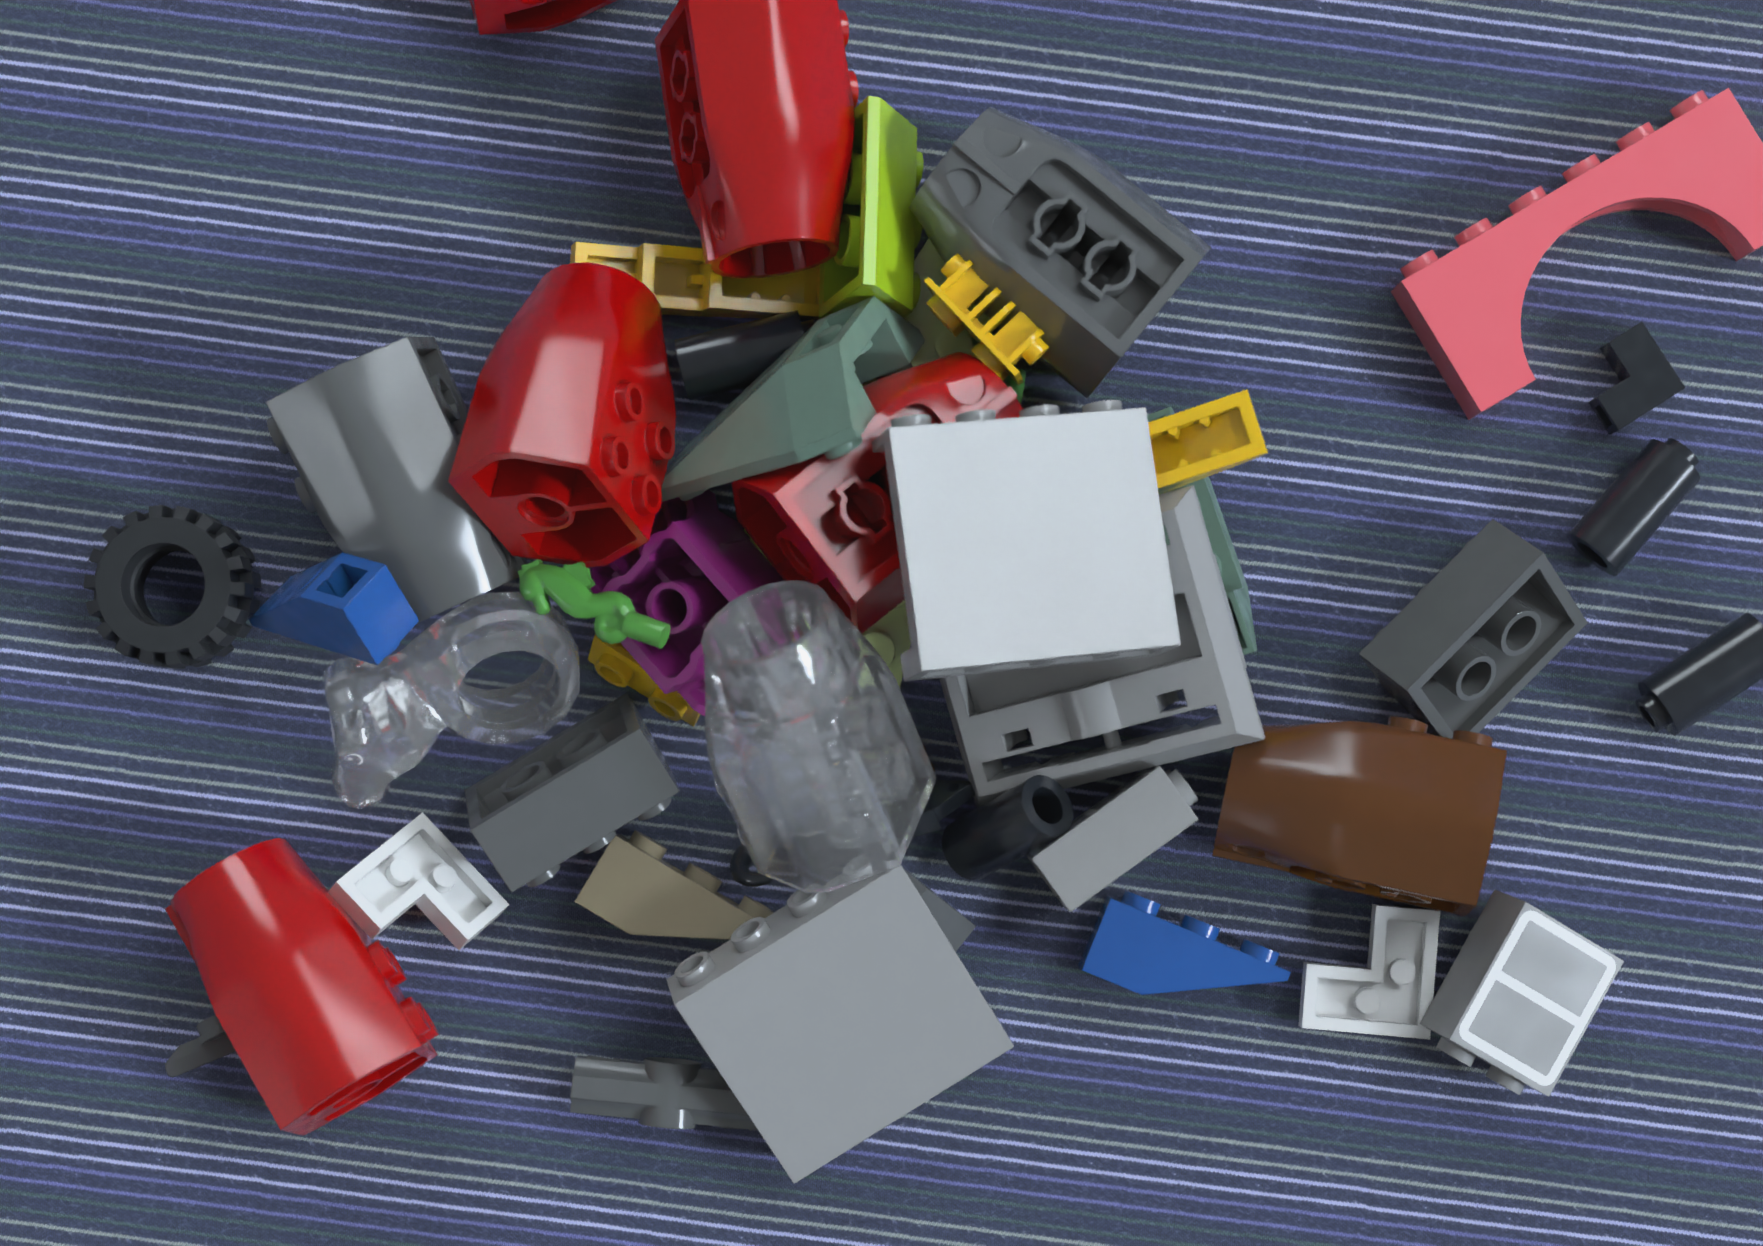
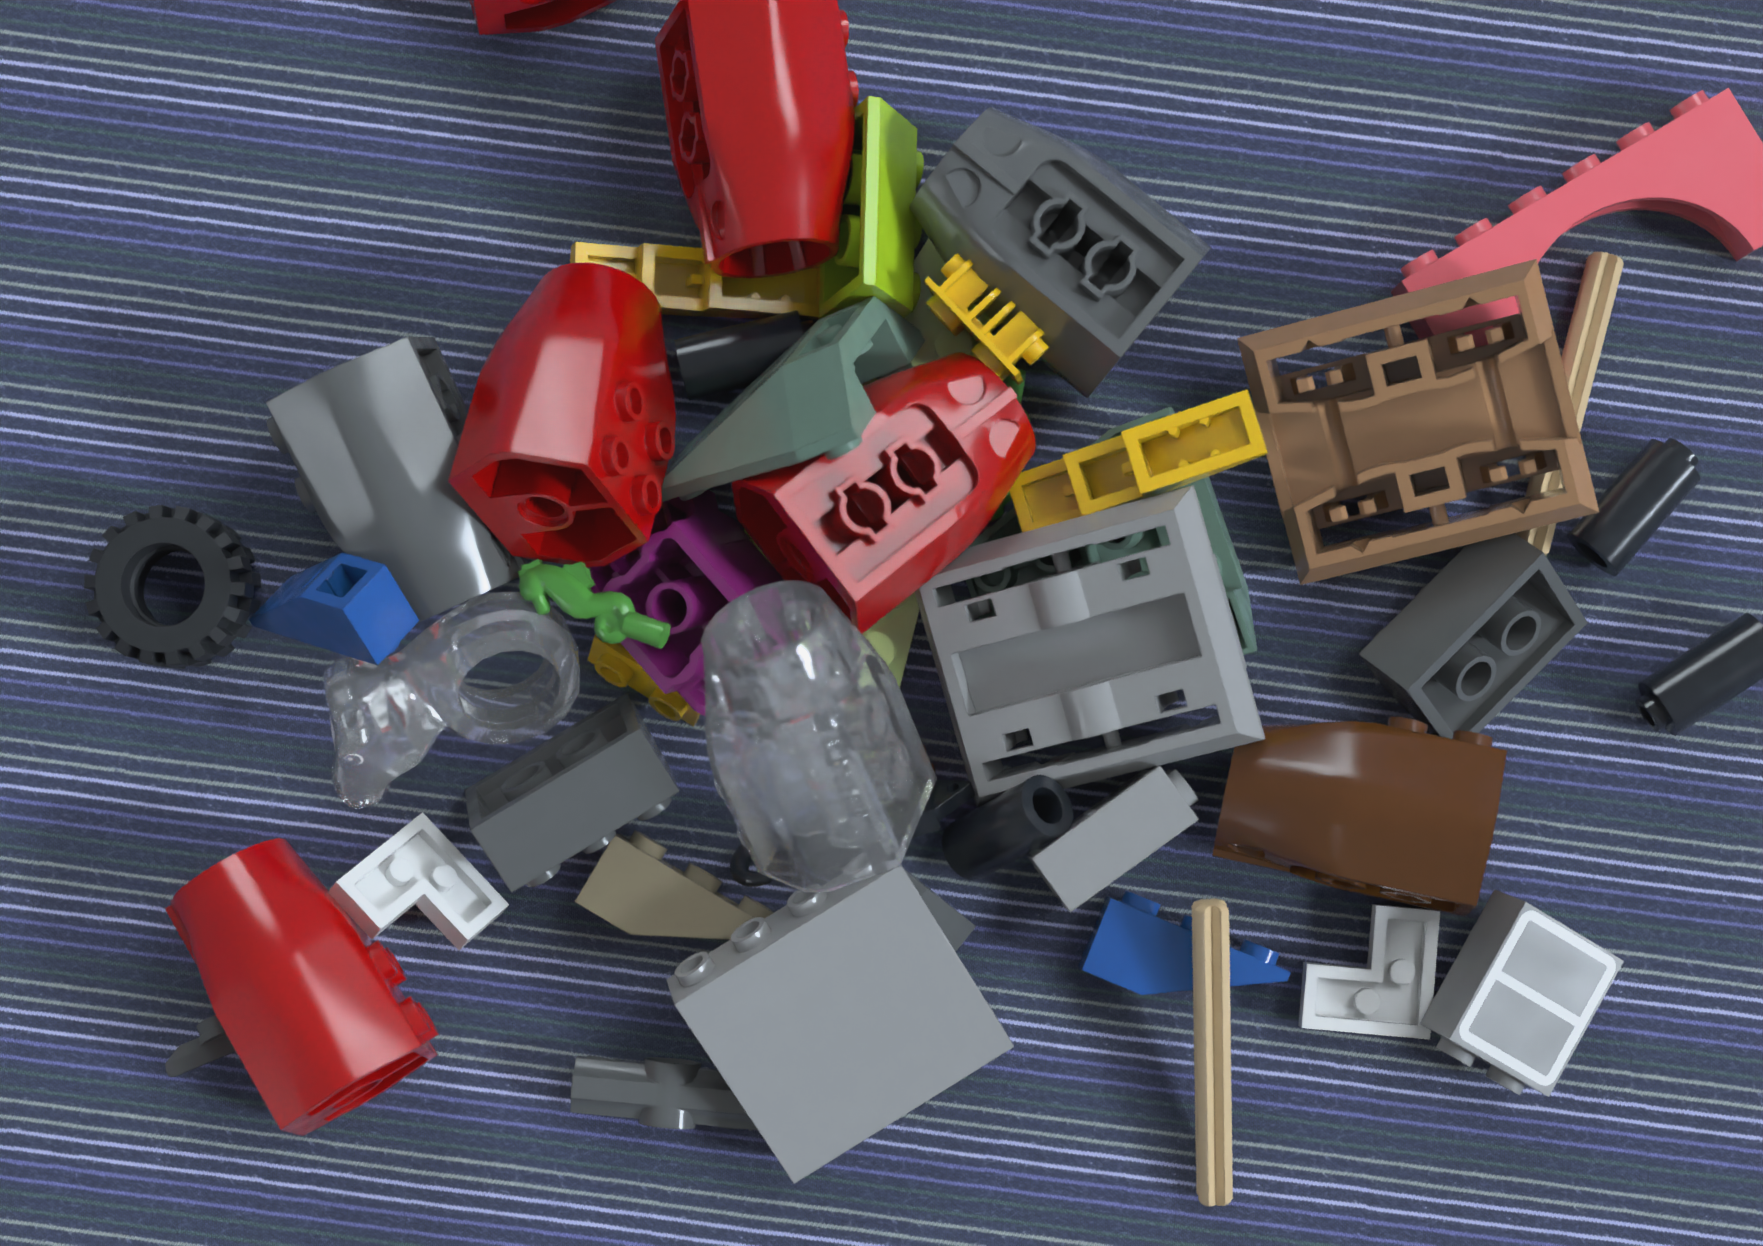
(1029, 539): panel -> none
(1212, 1051): none -> tan axle
(1418, 423): none -> medium nougat piece
(1580, 361): none -> tan axle
(1643, 375): black piece -> none

